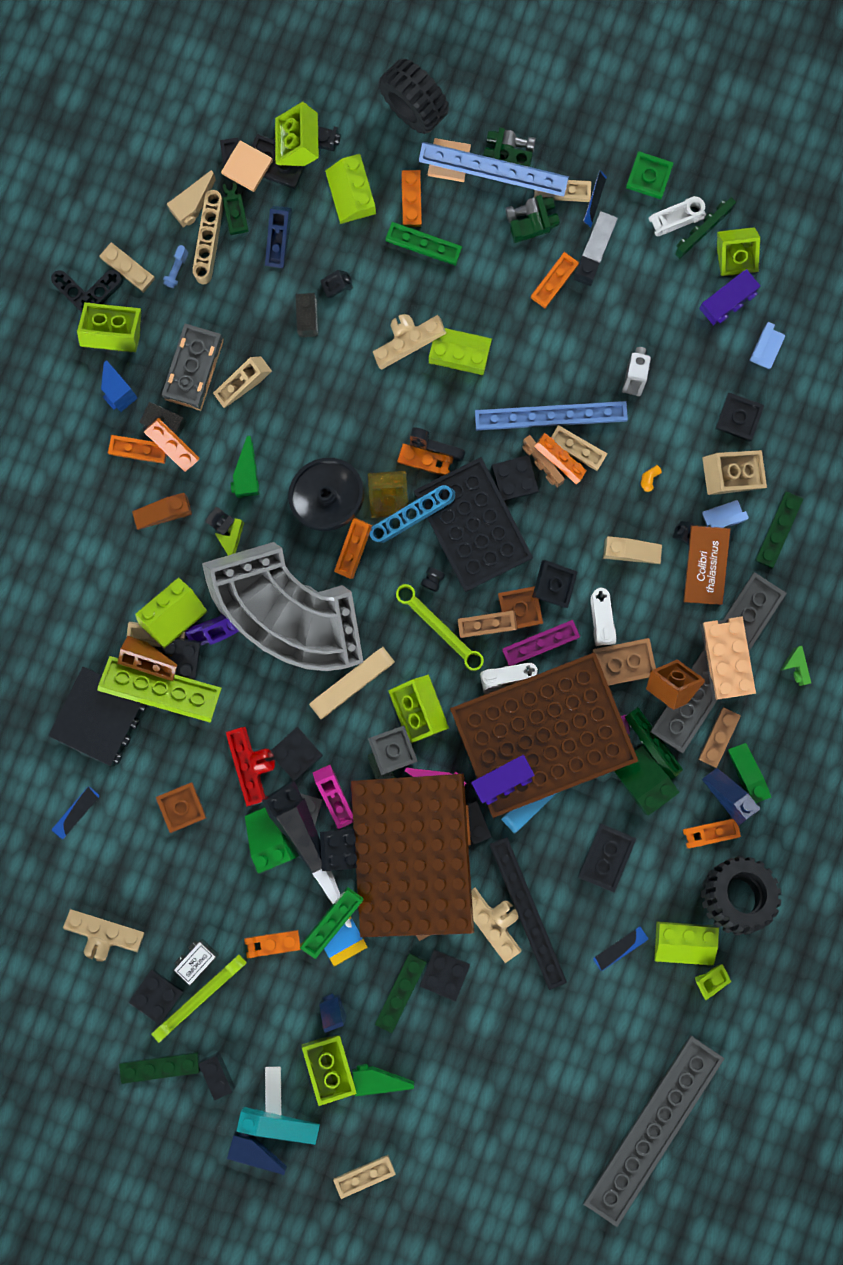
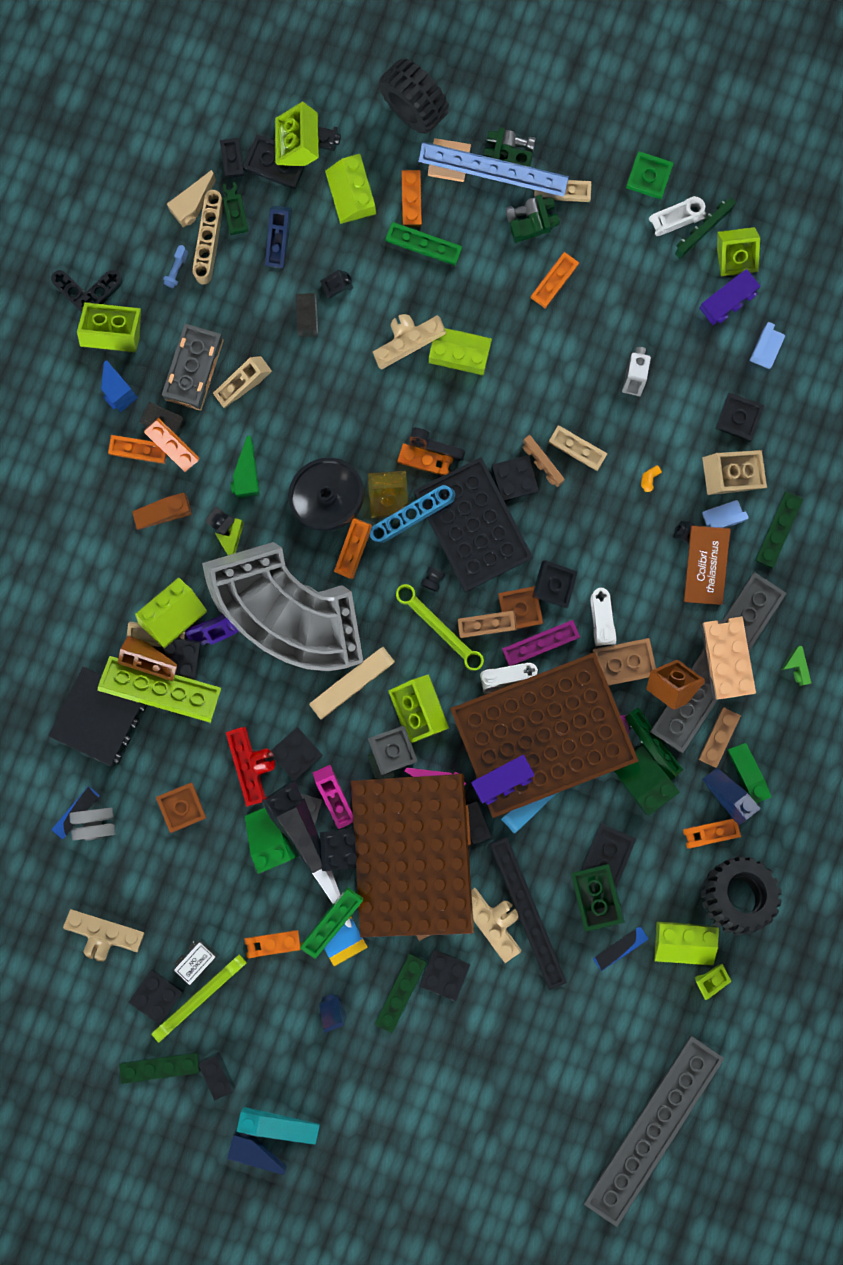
(92, 824): none -> light grey wheel
(127, 267): tan plate -> none
(247, 166): light nougat tile -> none
(273, 1090): white sticker -> none
(328, 1069): lime slope -> none
(364, 1176): tan plate -> none
(375, 1081): green slope -> none
(551, 415): medium blue plate -> none
(560, 458): orange plate -> none
(595, 198): black sticker -> none
(595, 248): slope -> none
(597, 898): none -> dark green slope
(632, 550): tan slope -> none

